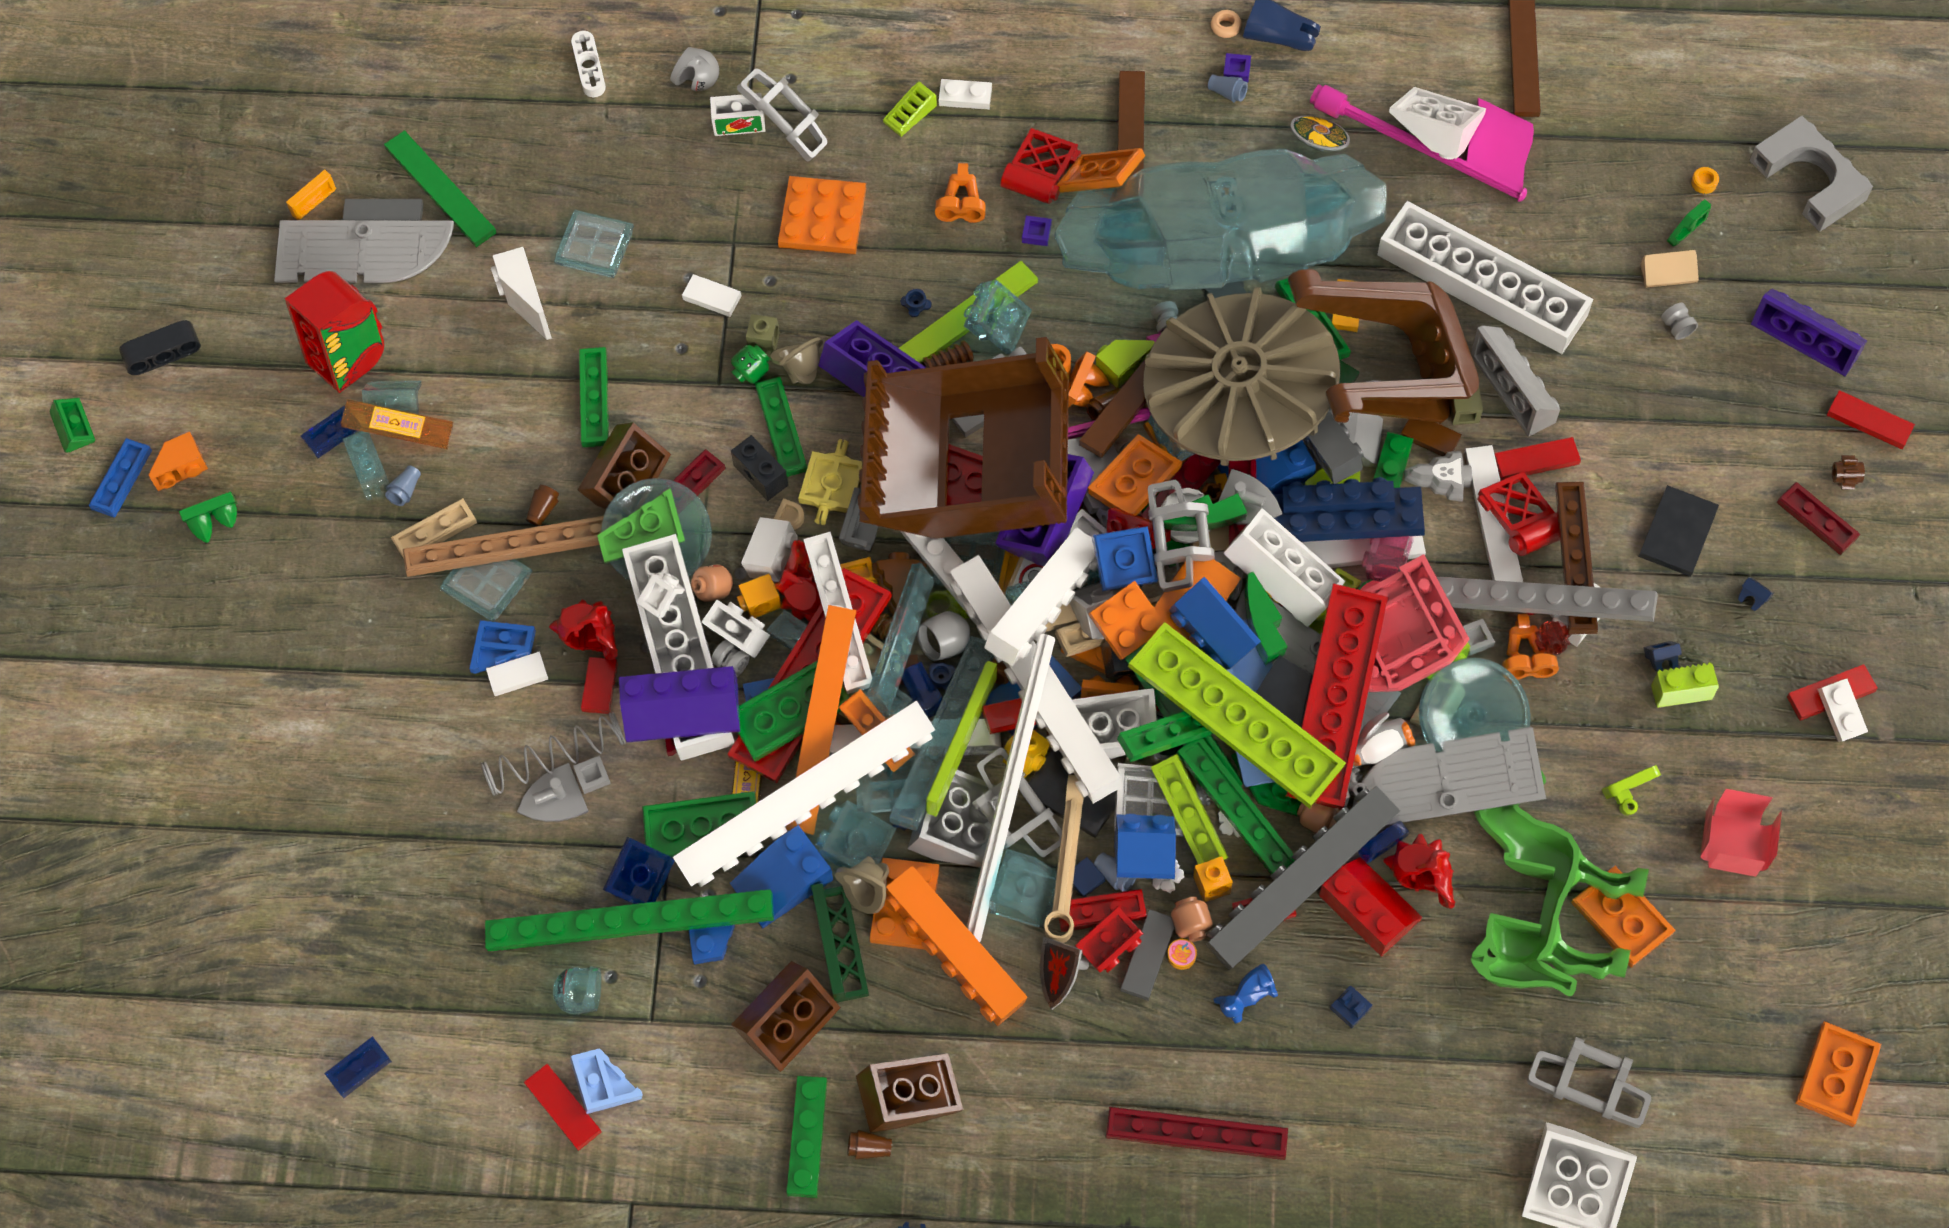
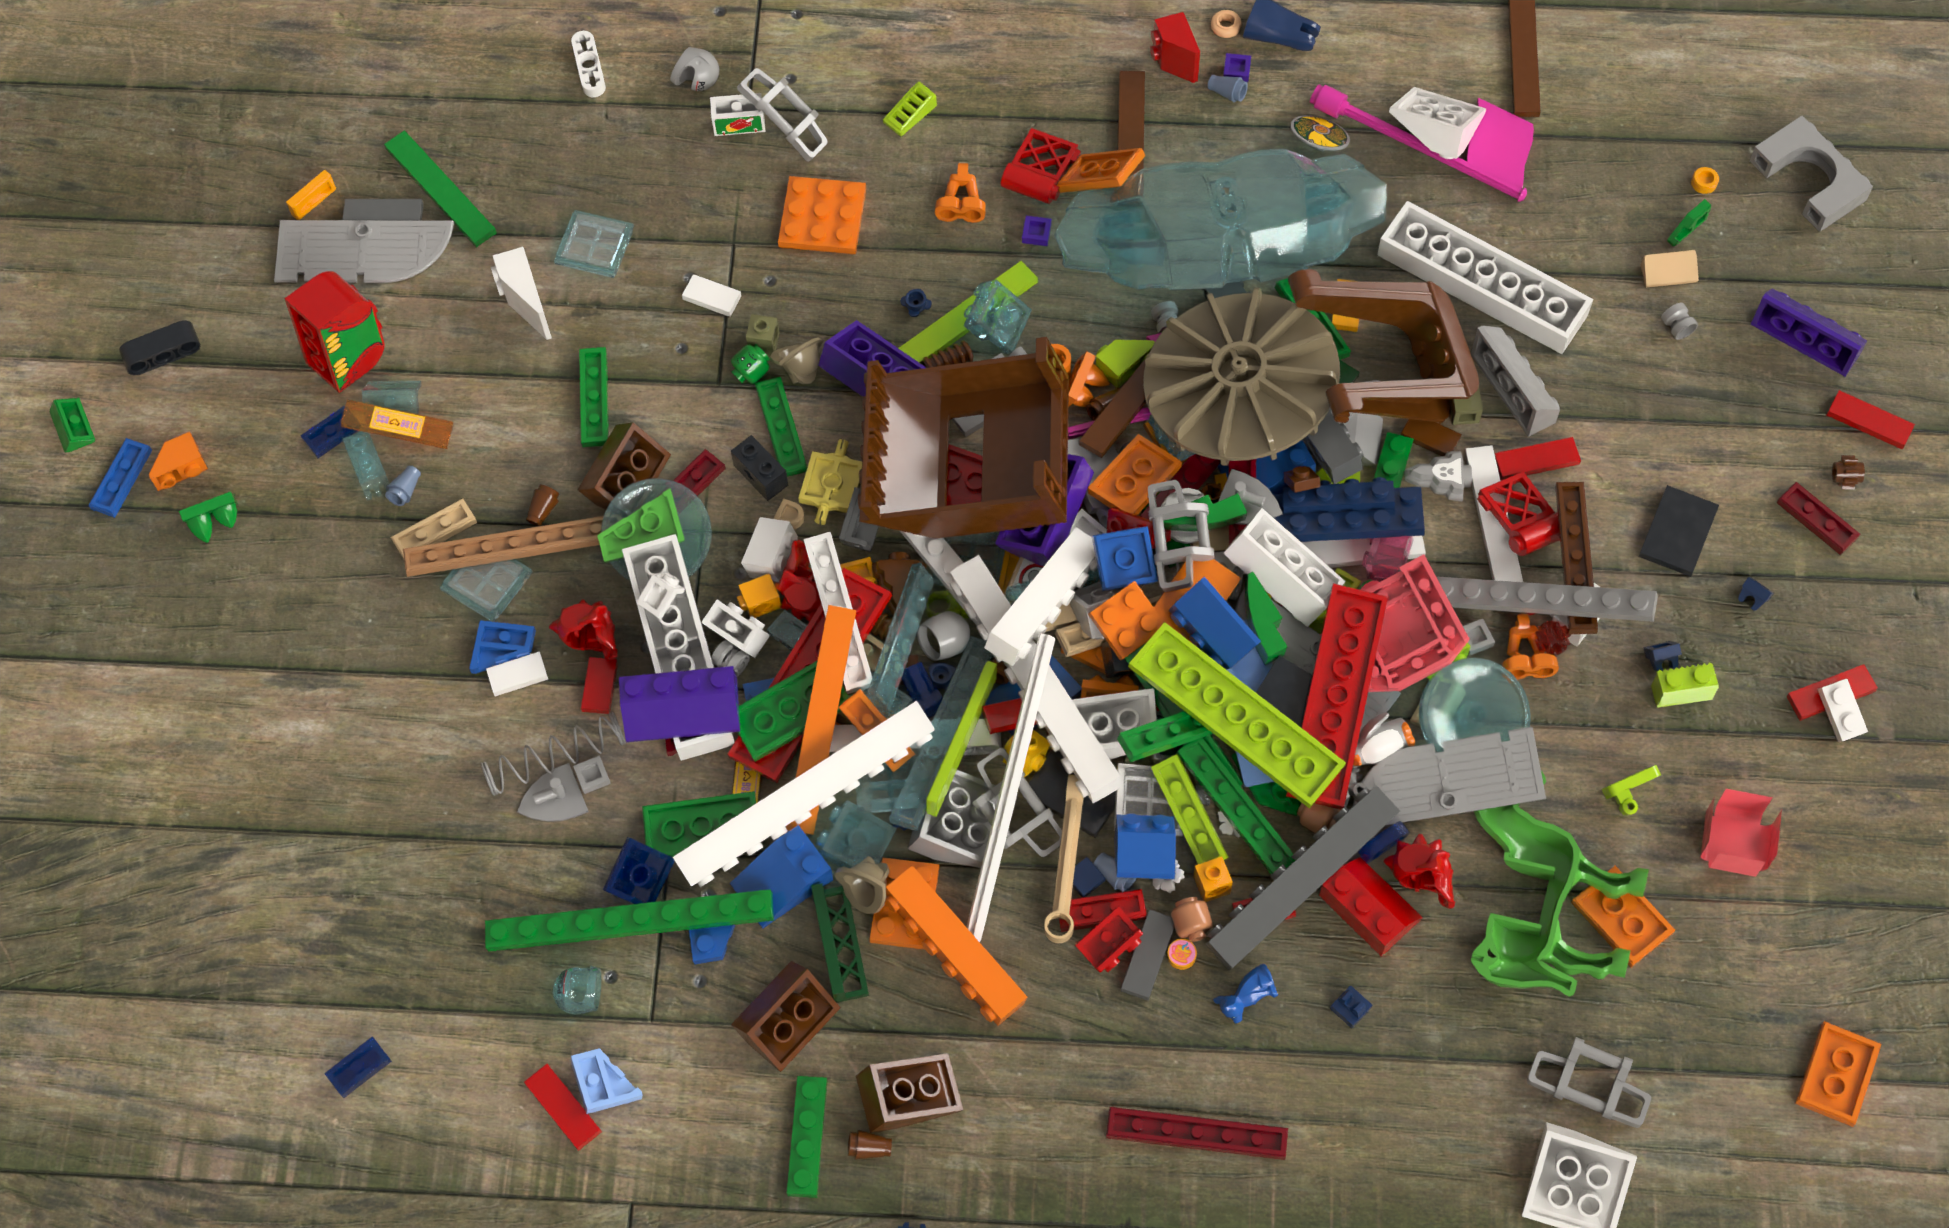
(711, 583): nougat head -> none
(965, 94): white plate -> none
(1023, 889): clear light blue slope -> none
(1059, 969): shield -> none
(1175, 47): none -> red slope
(1301, 479): none -> reddish brown plate

